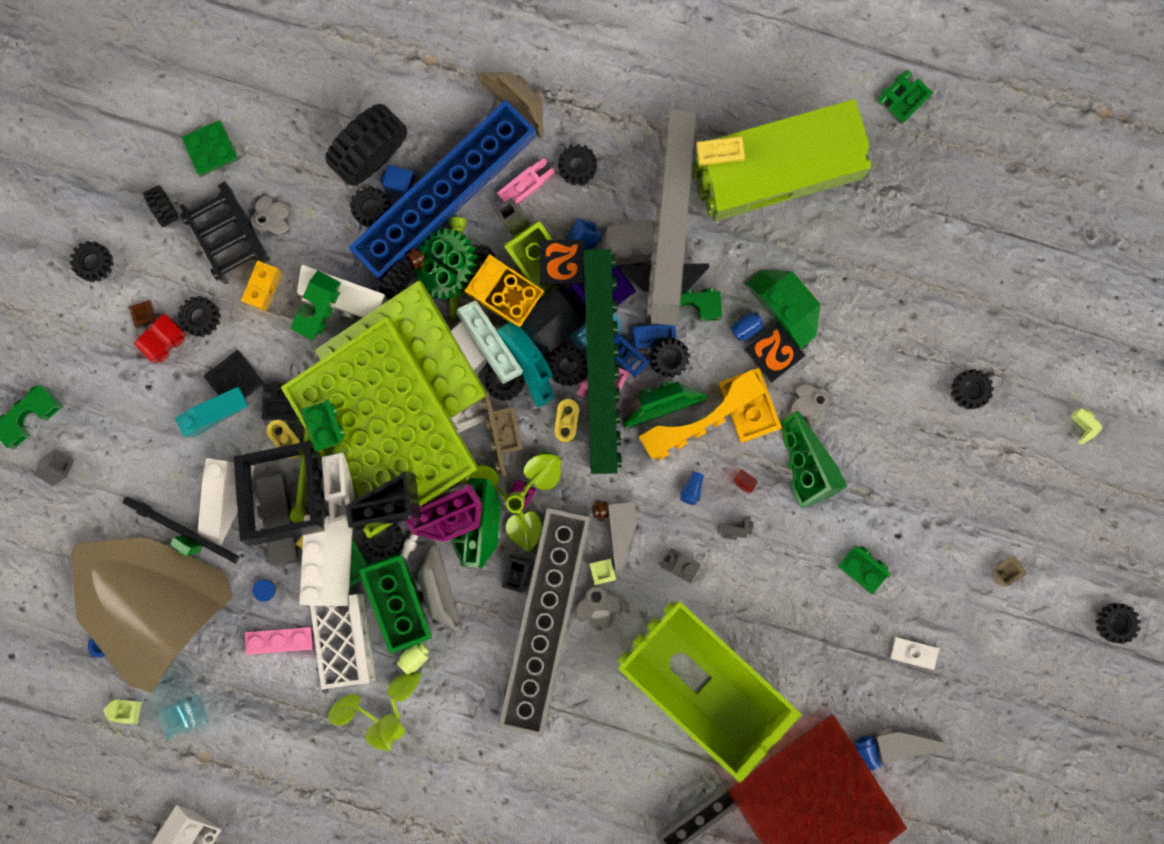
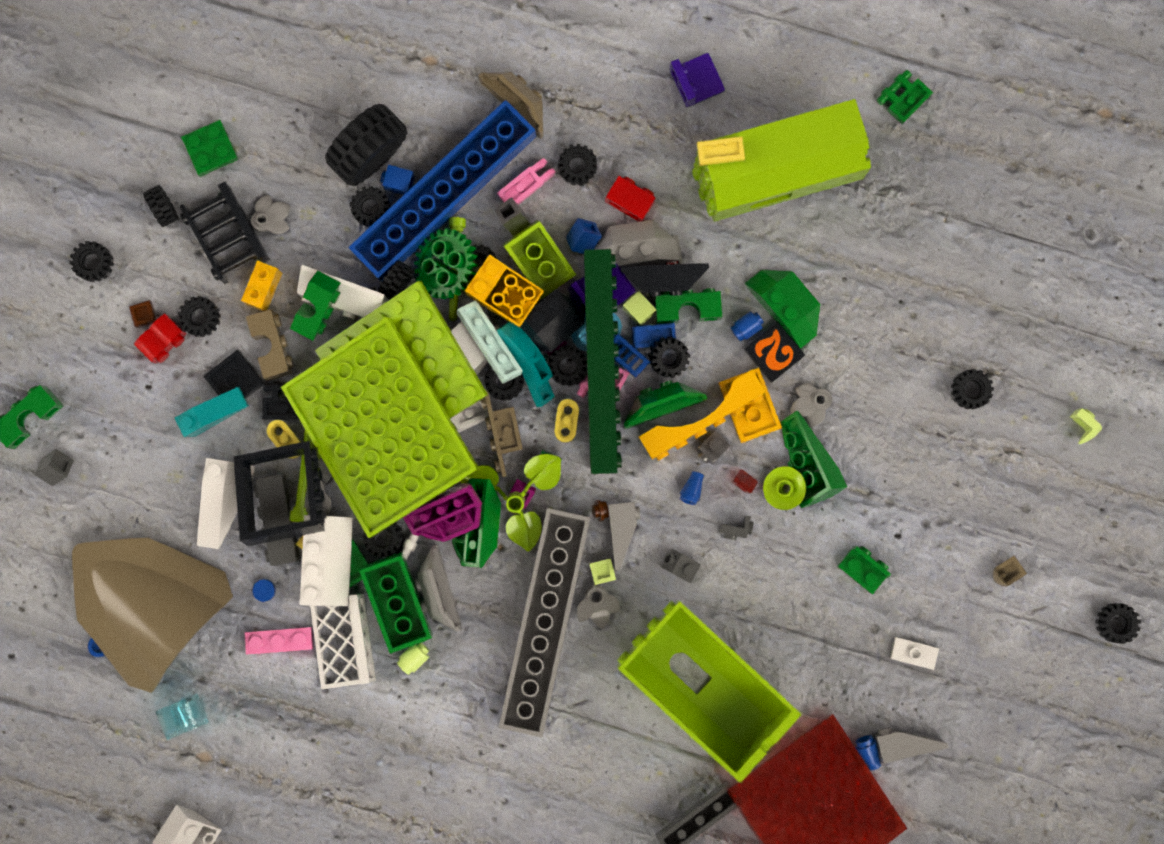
(123, 711): yellowish green plate -> none
(145, 511): black bar -> none
(185, 546): green plate -> none
(276, 362): none -> dark tan arch
(322, 425): green bracket -> none
(337, 487): white slope -> none
(388, 504): black wedge -> none
(389, 728): lime plant -> none
(415, 259): reddish brown plate -> none
(516, 573): black slope -> none
(561, 262): tile -> none
(630, 198): none -> red brick
(638, 308): none -> yellowish green brick
(671, 218): light grey brick -> none
(696, 79): none -> dark purple bracket
(712, 448): none -> flat silver bracket
(774, 488): none -> lime dish

